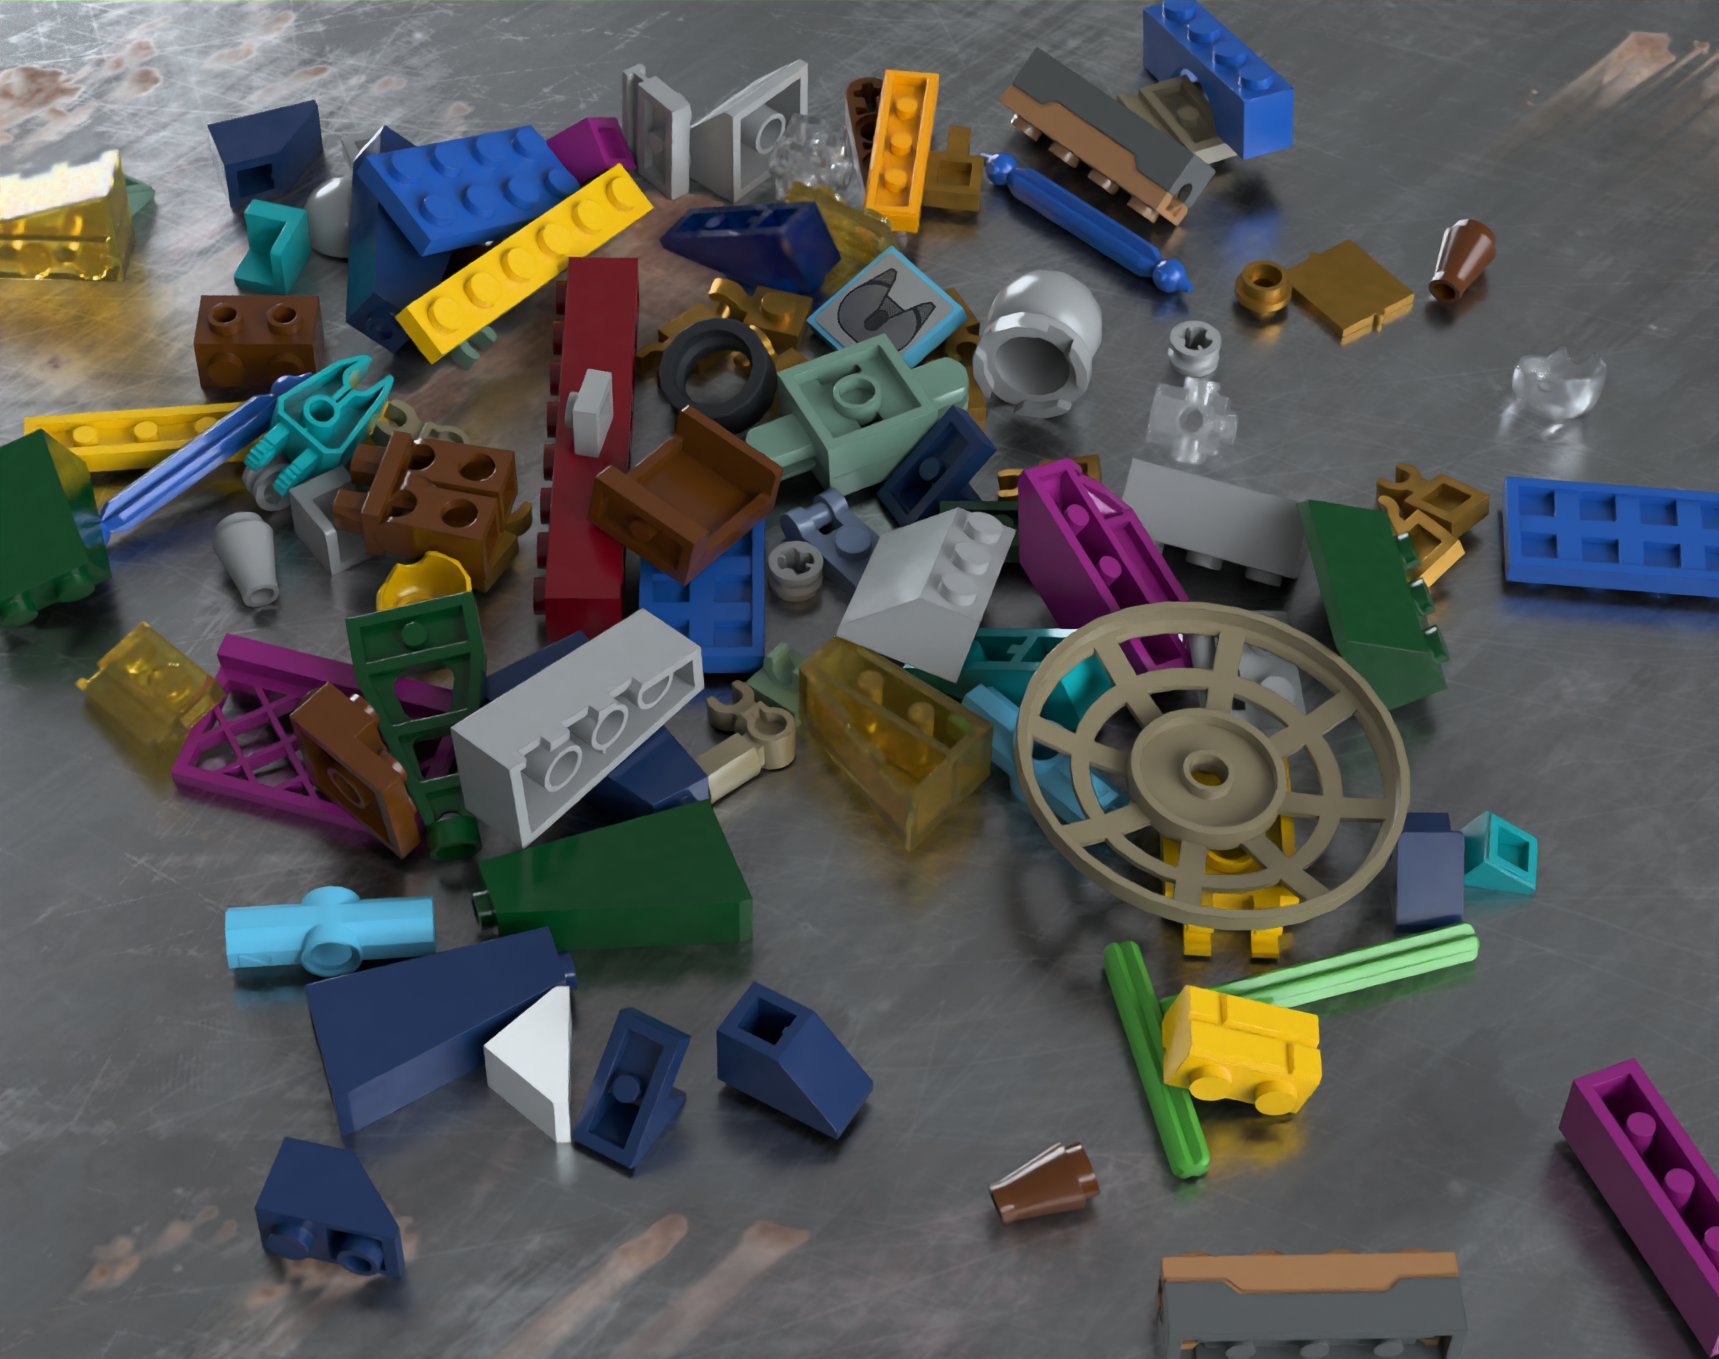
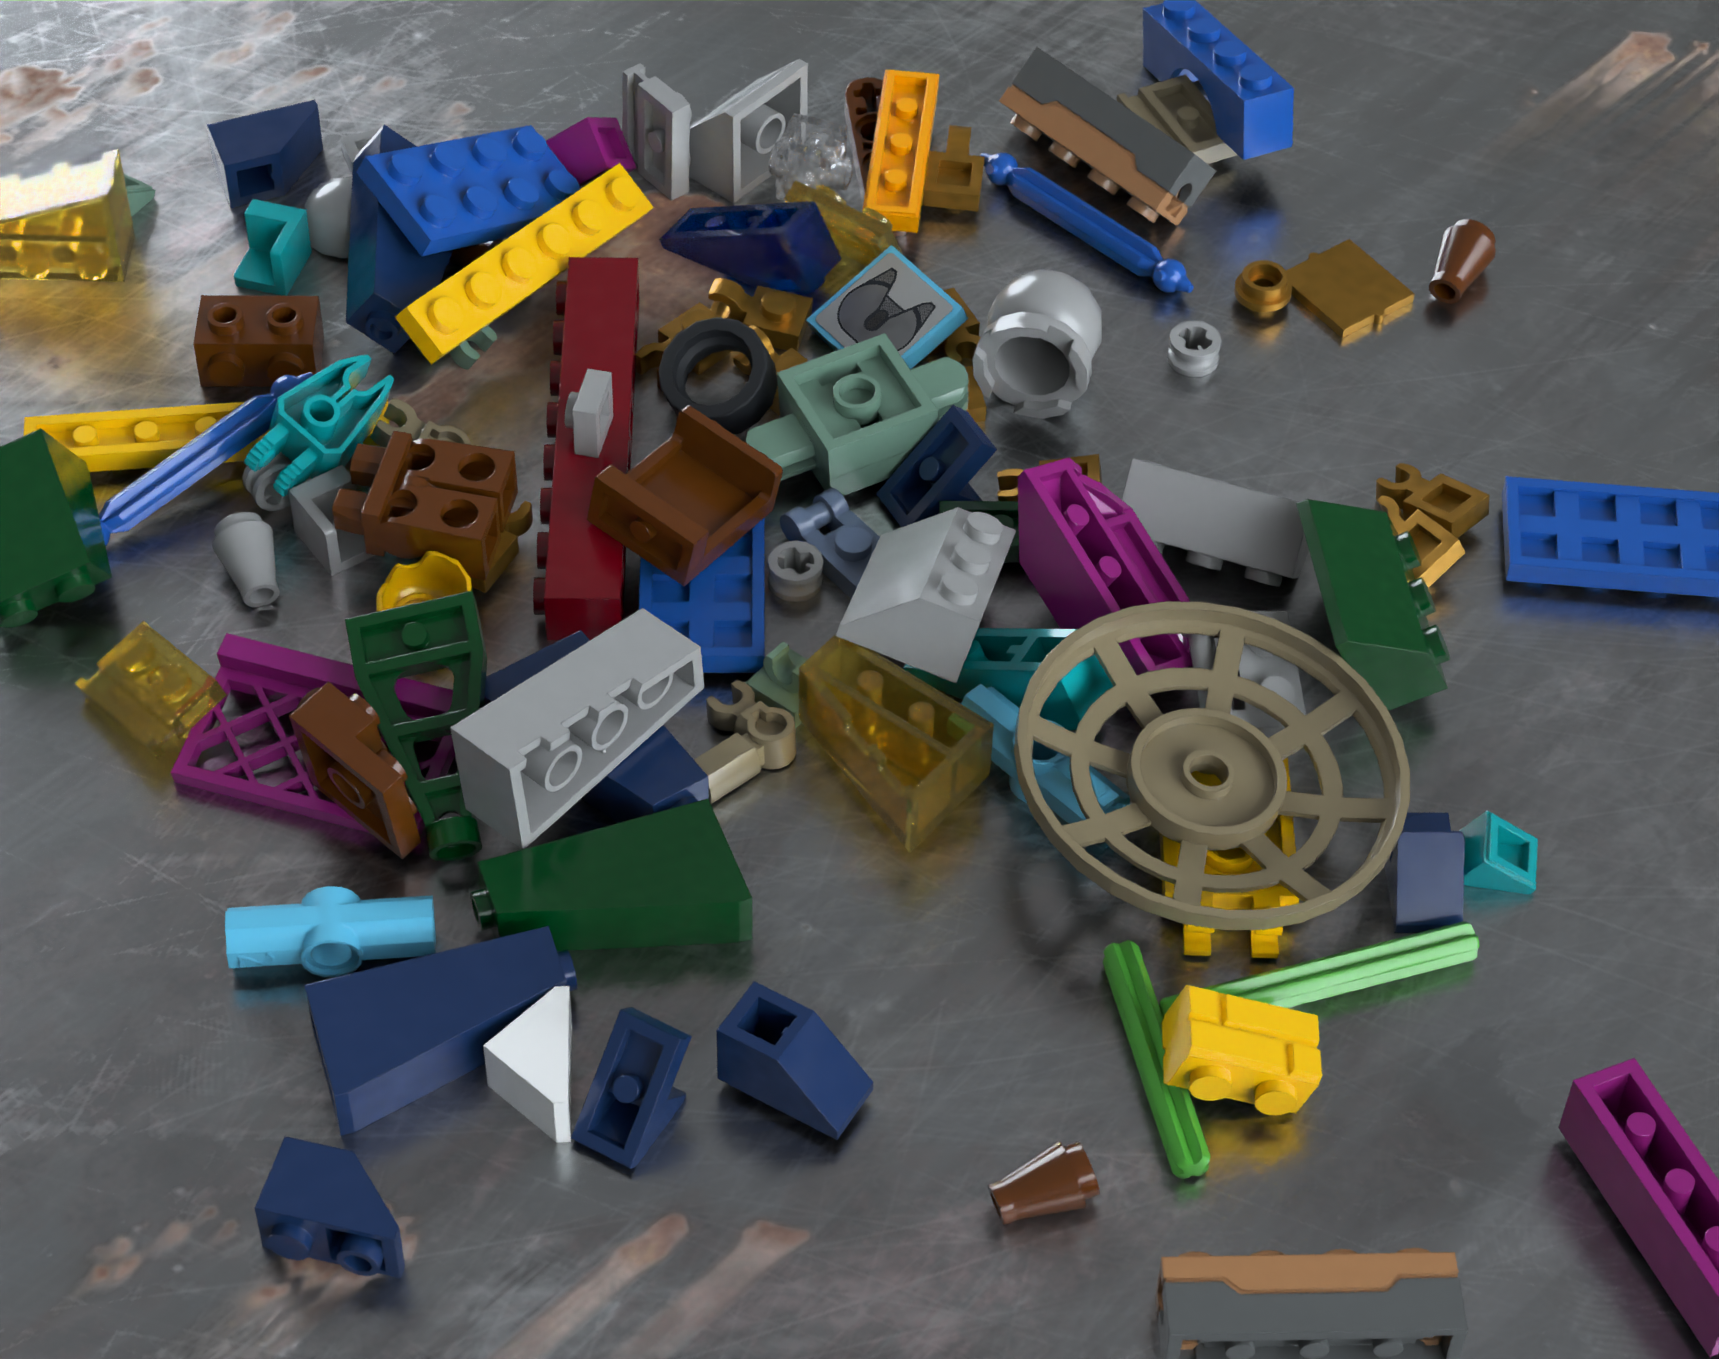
(1169, 418): clear brick -> none
(1558, 385): clear hair -> none

